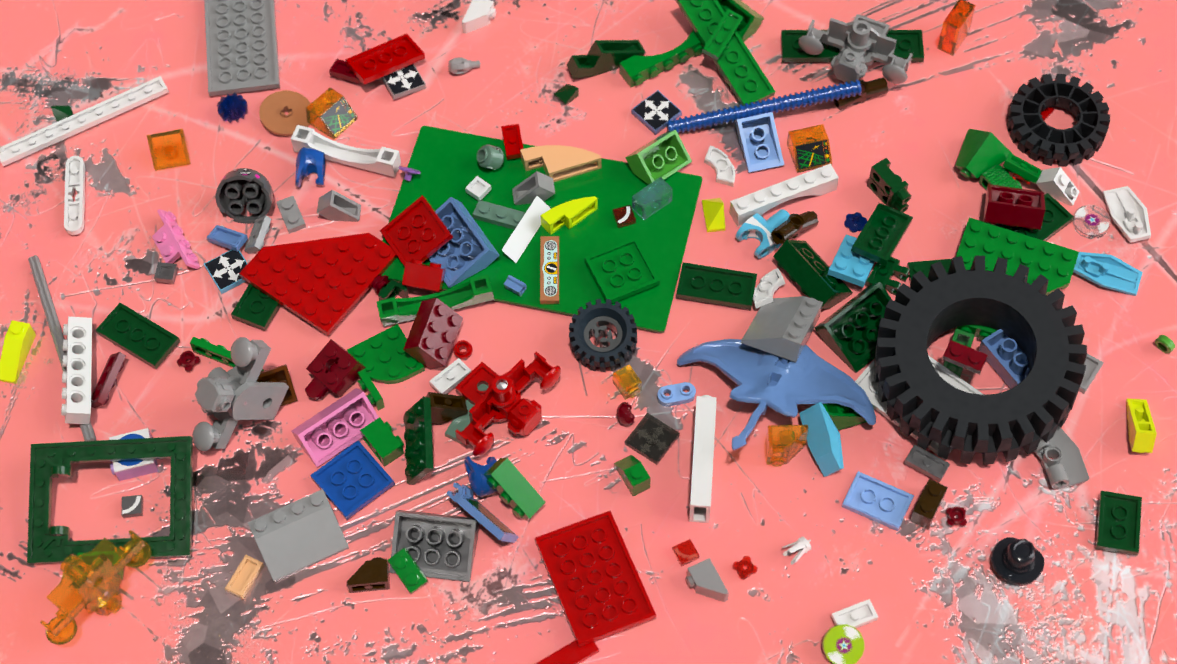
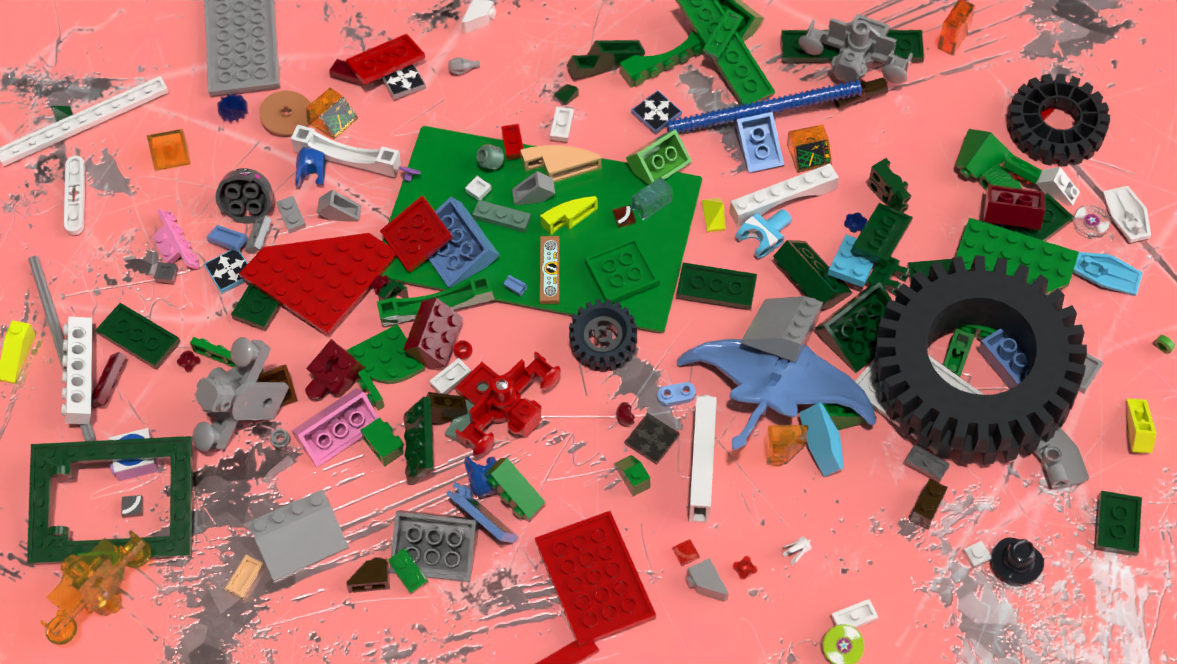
(279, 433): none -> light grey plate
(352, 480): blue plate -> none
(423, 276): red brick -> none
(525, 230): white sticker -> none
(562, 124): none -> white plate
(627, 382): clear yellow brick -> none
(722, 165): white tile -> none
(768, 285): white tile -> none
(793, 226): dark brown piece -> none
(877, 501): light blue tile -> none
(956, 511): dark red plate -> none
(965, 357): dark red plate -> none
(977, 554): none -> white plate

